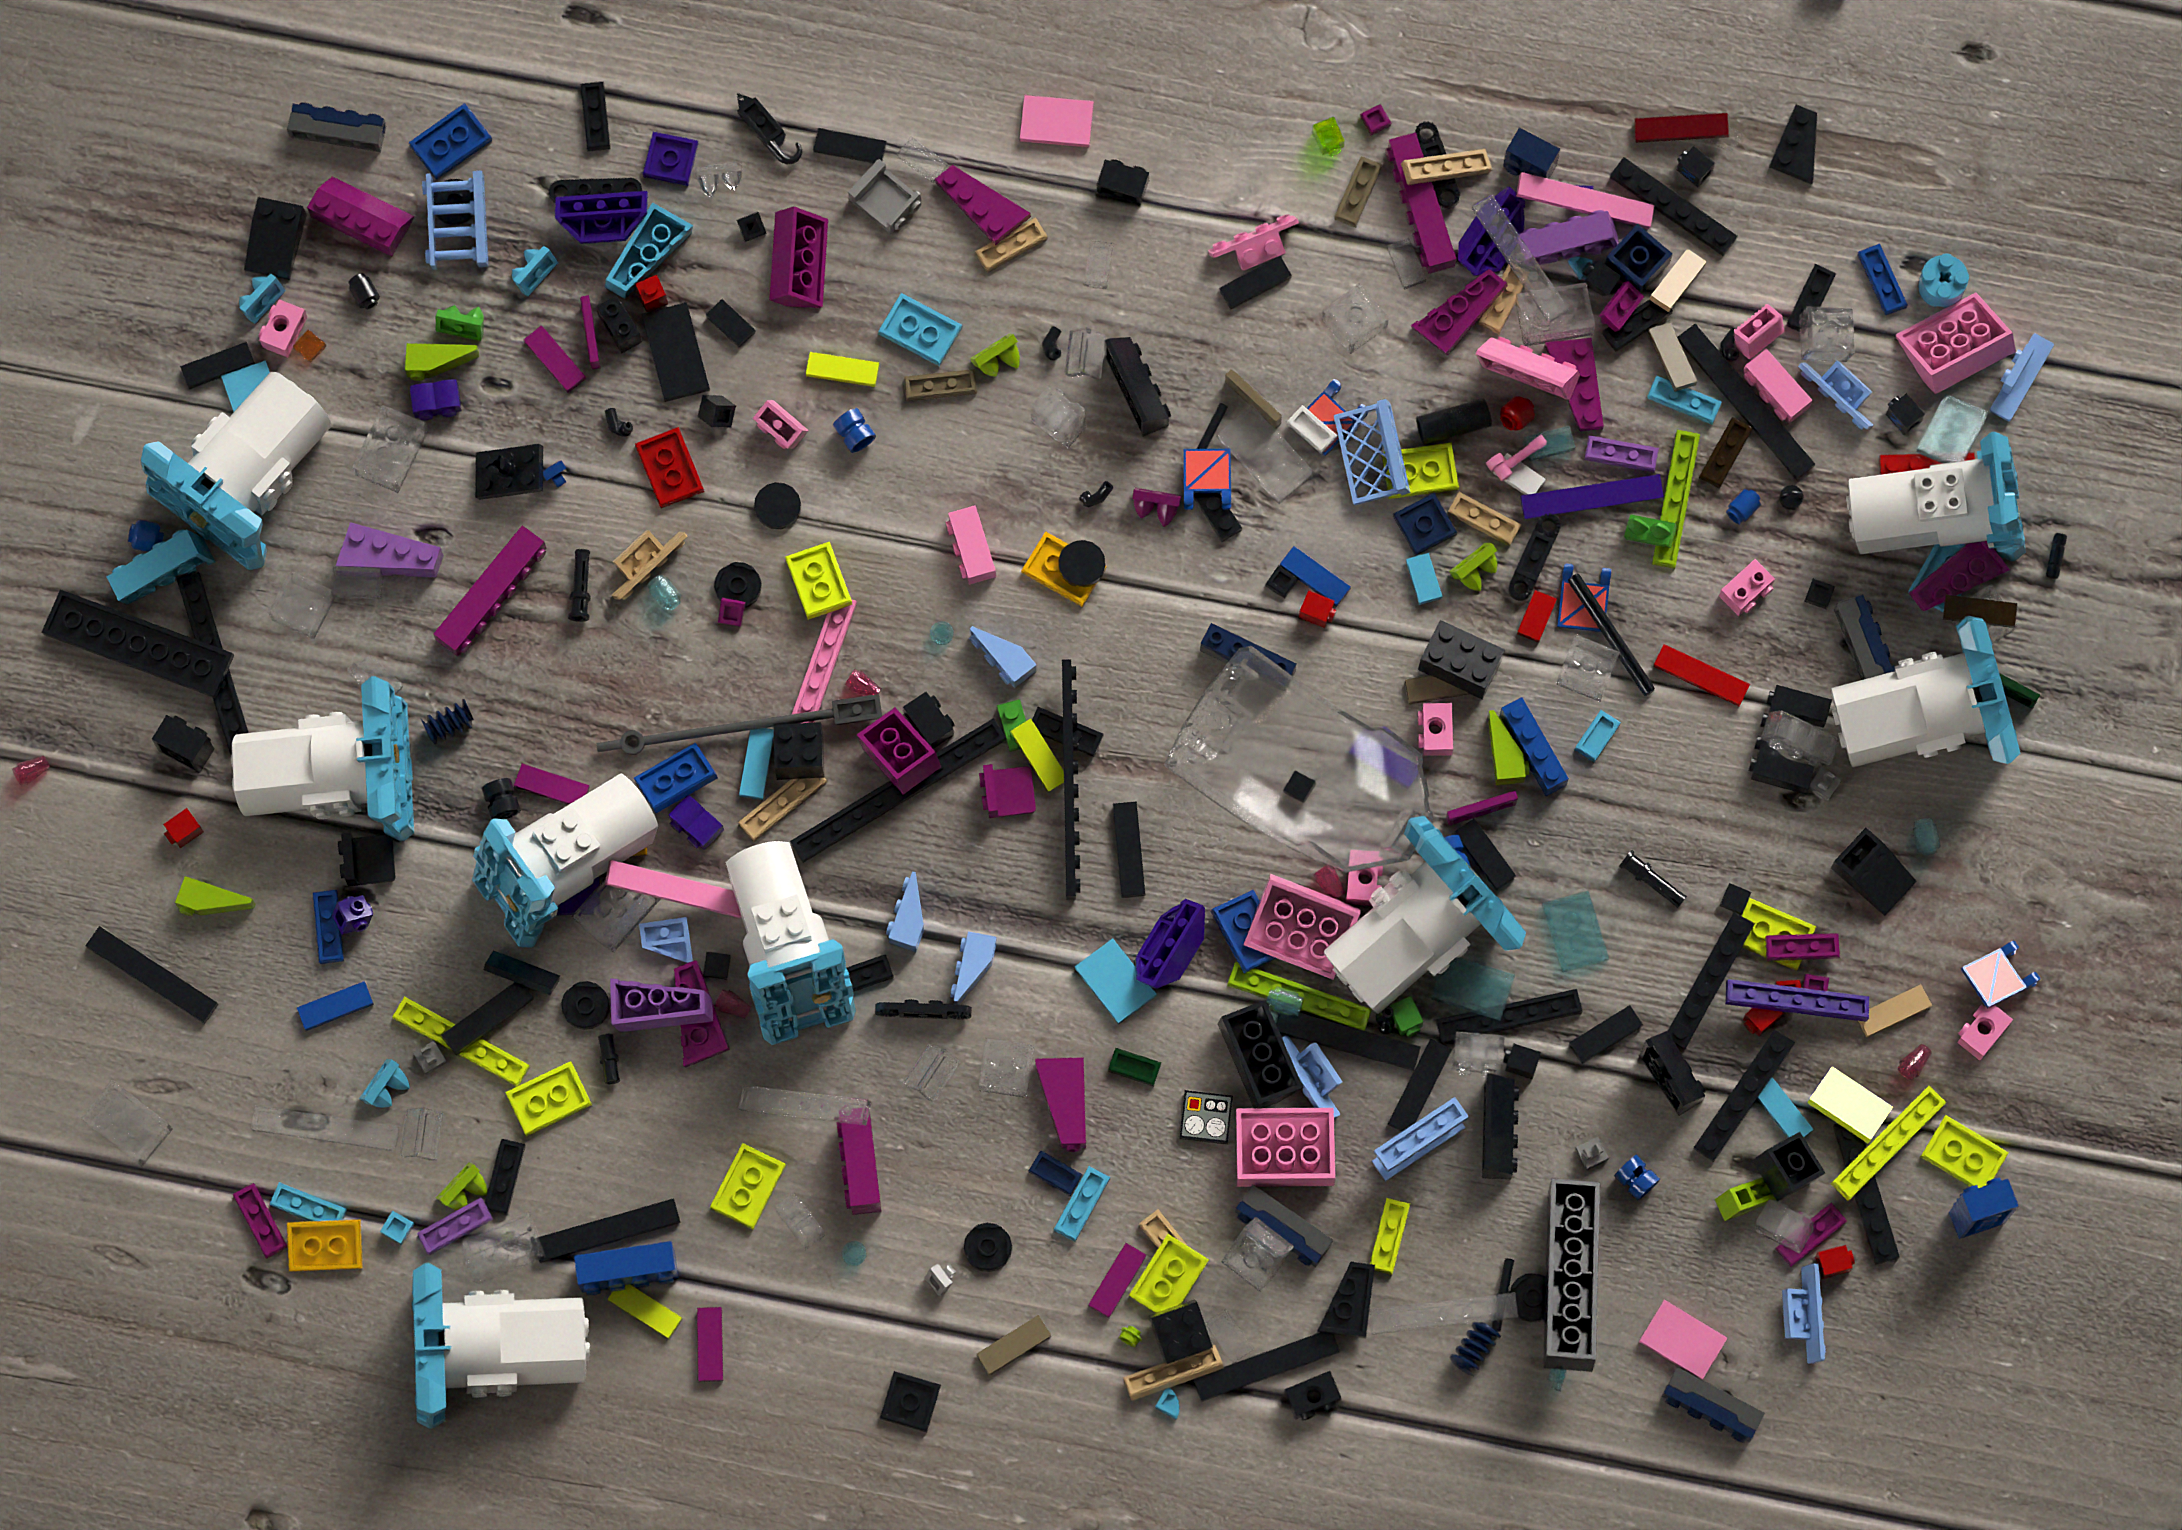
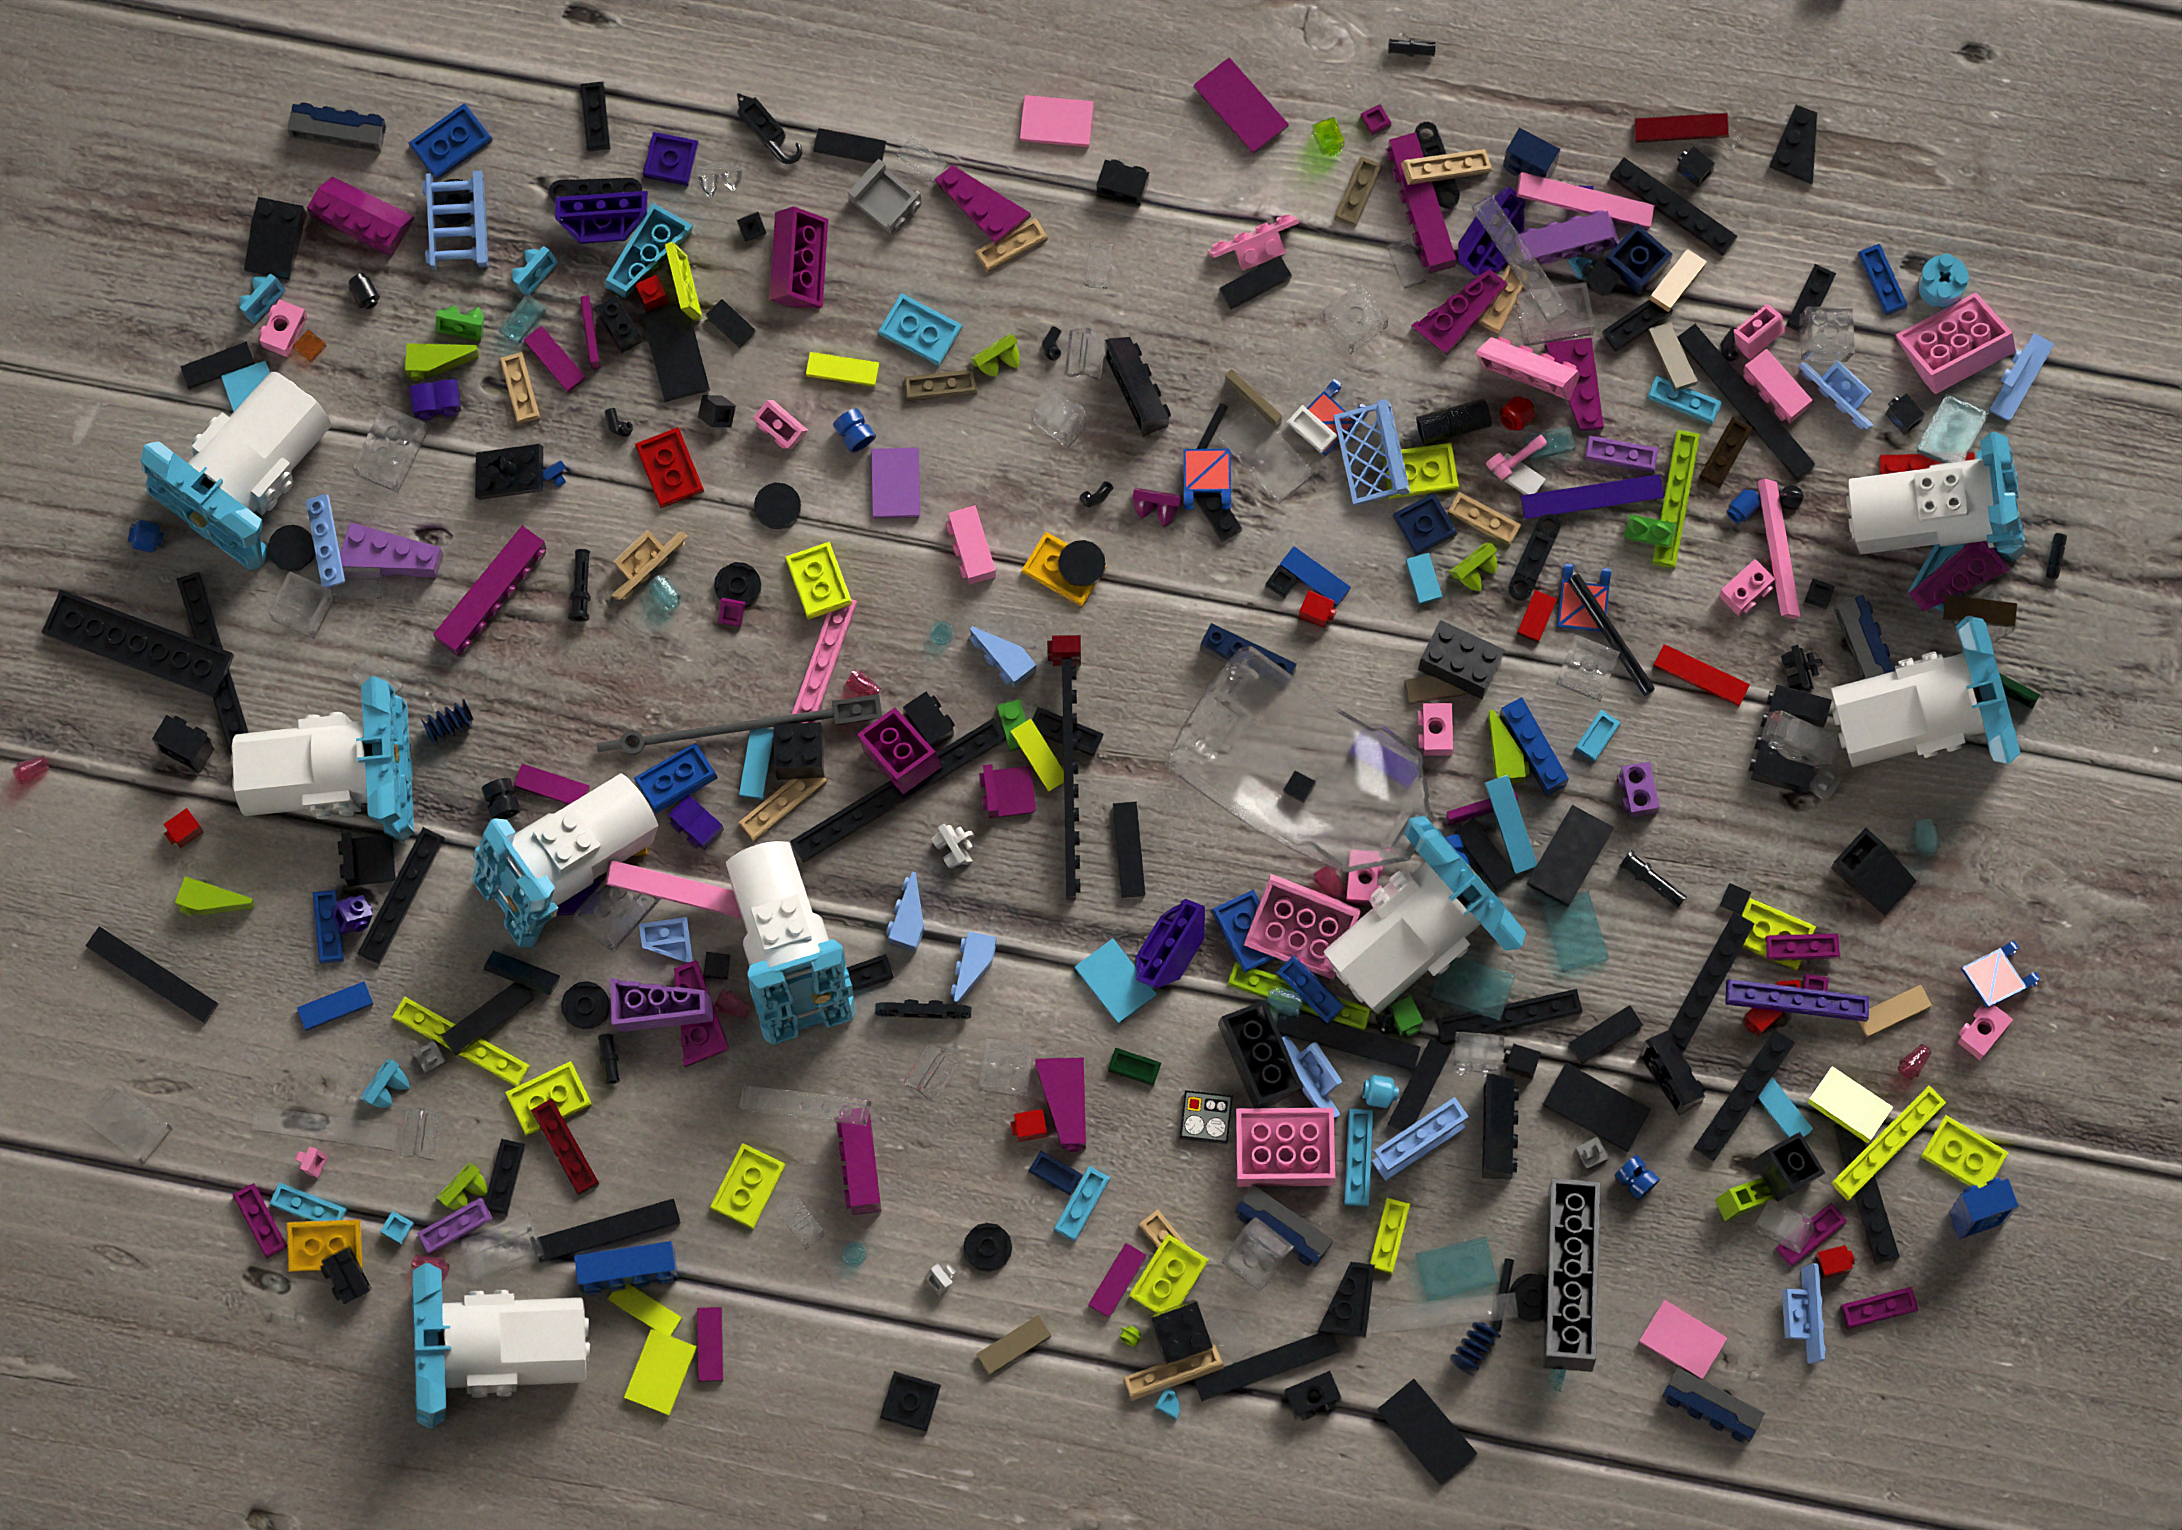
(159, 566): medium azure wedge -> none
(291, 548): none -> black tile
(312, 1161): none -> bright pink tile
(325, 541): none -> light blue bracket
(345, 1275): none -> black brick
(401, 896): none -> black tile
(419, 1260): none -> clear pink cone
(520, 388): none -> tan tile
(522, 319): none -> clear light blue plate
(564, 1146): none -> dark red tile
(660, 1372): none -> neon yellow tile
(683, 281): none -> neon yellow tile
(895, 483): none -> medium lavender tile
(948, 836): none -> white hips
(1029, 1125): none -> red brick
(1064, 648): none -> dark red brick
(1241, 105): none -> magenta tile
(1311, 988): none -> blue tile
(1358, 1157): none -> medium azure tile
(1380, 1091): none -> medium azure head
(1411, 47): none -> black pin
(1426, 1431): none -> black tile
(1456, 1268): none -> clear light blue tile
(1511, 824): none -> medium azure tile
(1570, 856): none -> black tile
(1596, 1107): none -> black tile
(1621, 306): magenta tile -> none
(1643, 789): none -> medium lavender brick
(1778, 549): none -> bright pink tile
(1797, 658): none -> black hips
(1879, 1307): none -> magenta tile

